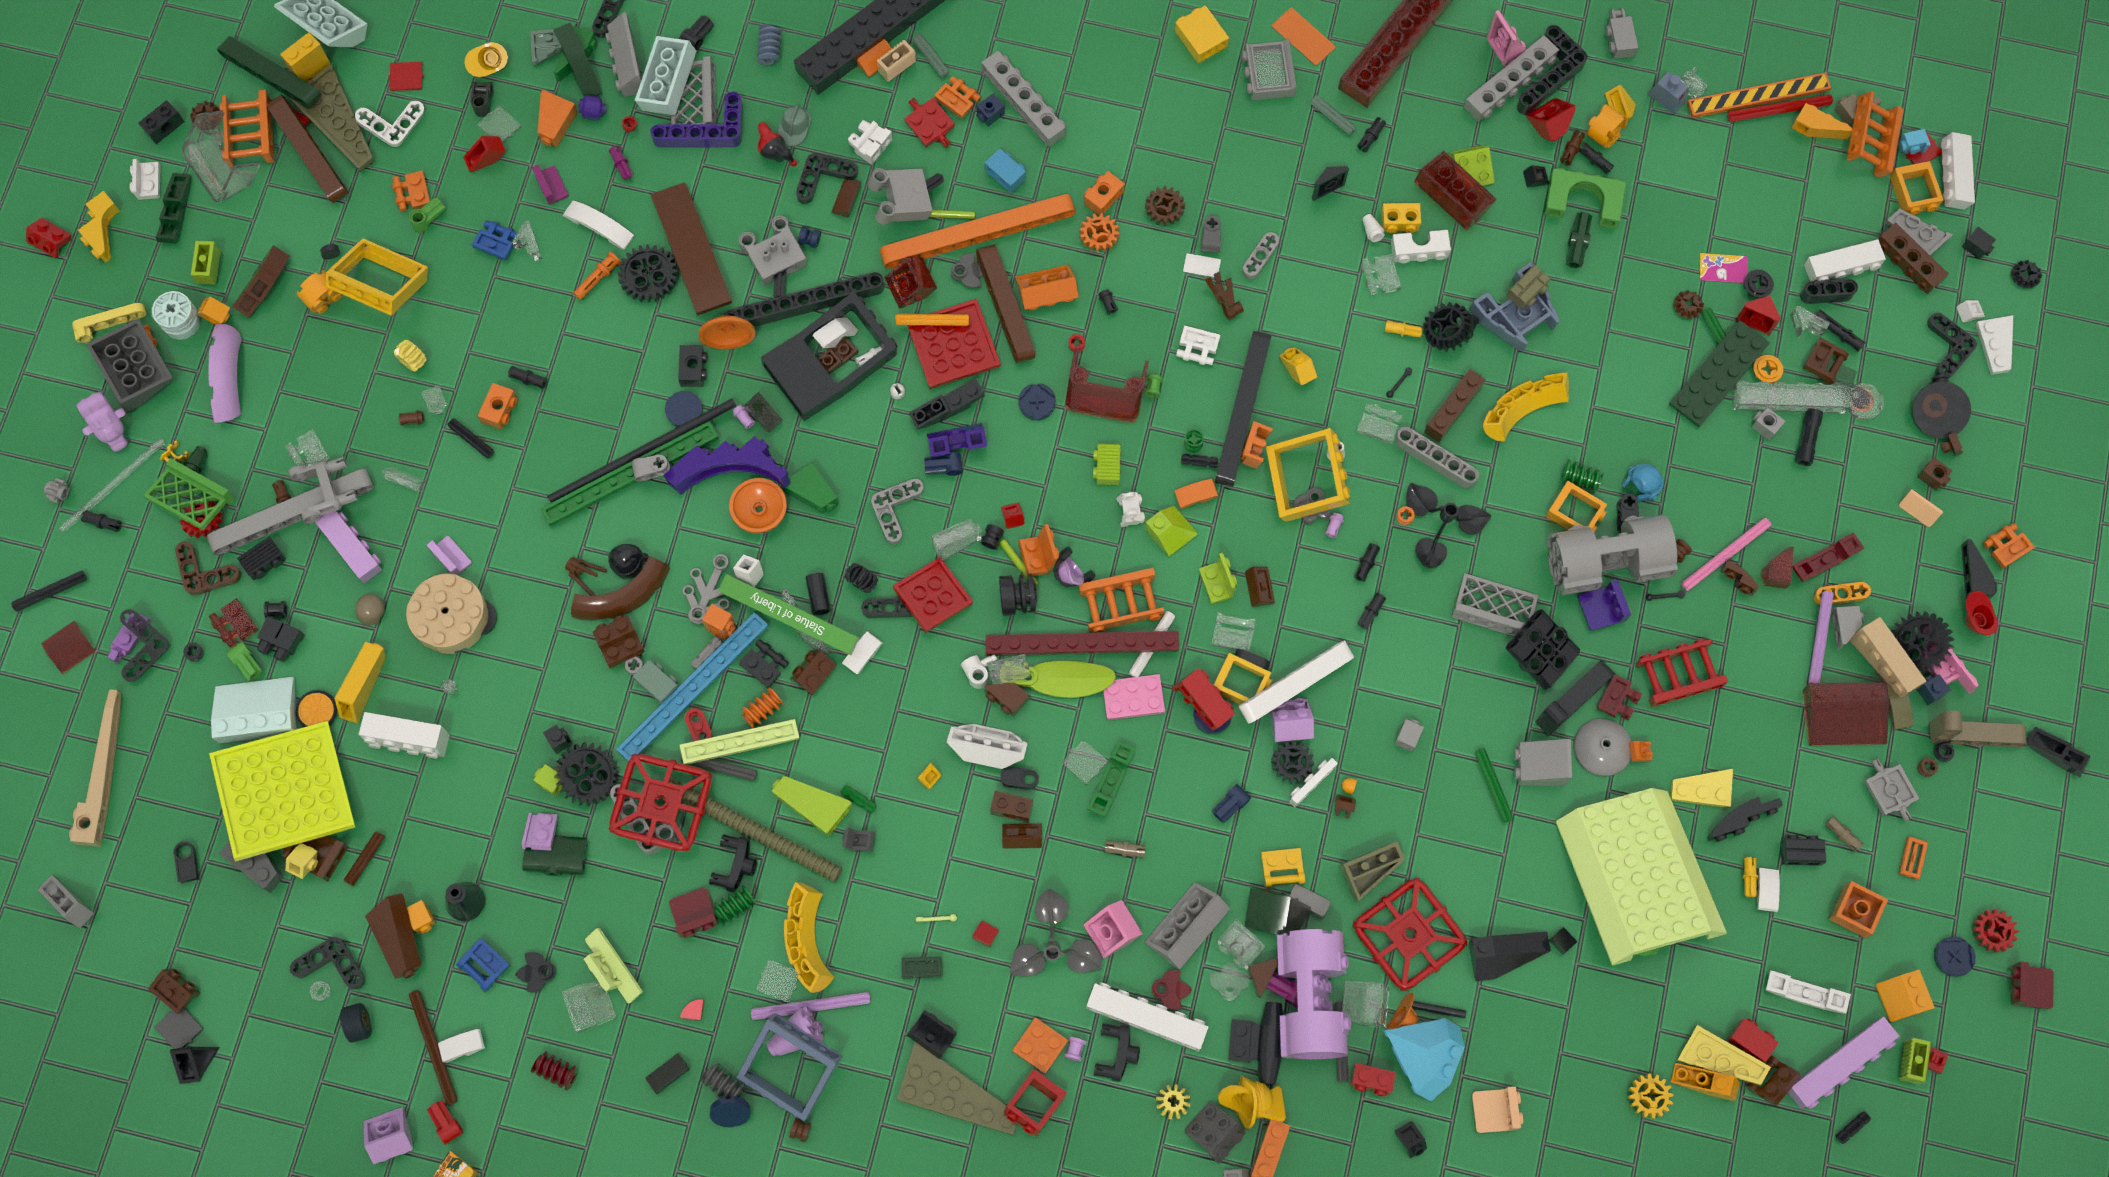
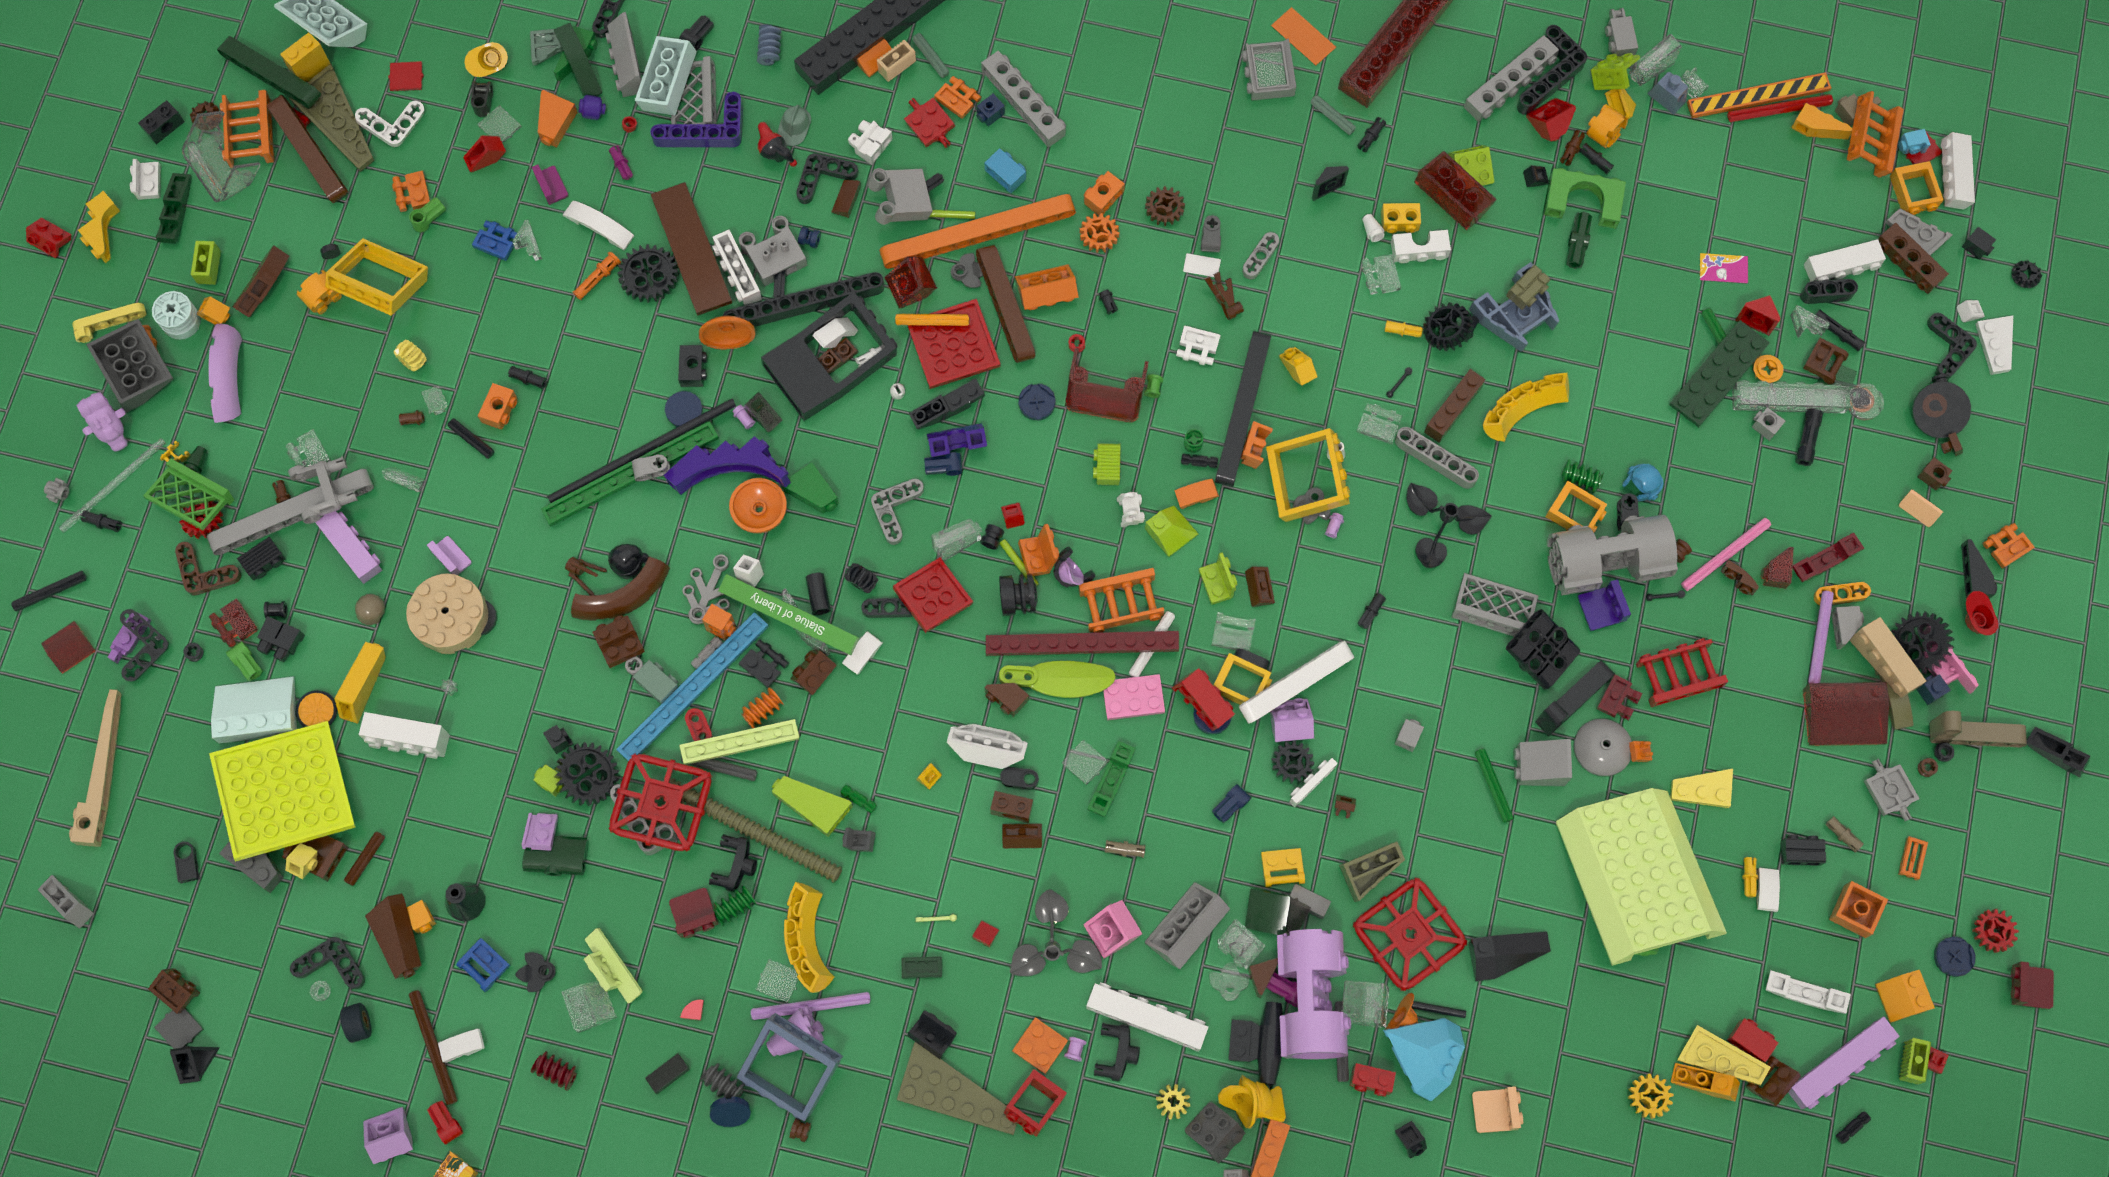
(736, 267): none -> white brick
(973, 666): white piece -> none
(1008, 669): clear slope -> none
(1173, 990): dark red plate -> none
(1201, 34): yellow brick -> none
(1349, 785): light orange hinge -> none
(1367, 562): black pin -> none
(1400, 512): orange bush -> none
(1504, 39): bright pink slope -> none
(1563, 941): black slope -> none
(1612, 71): none -> lime bracket
(1656, 60): none -> clear slope
(1692, 311): reddish brown gear -> none
(1740, 817): black slope -> none
(1765, 280): black gear -> none

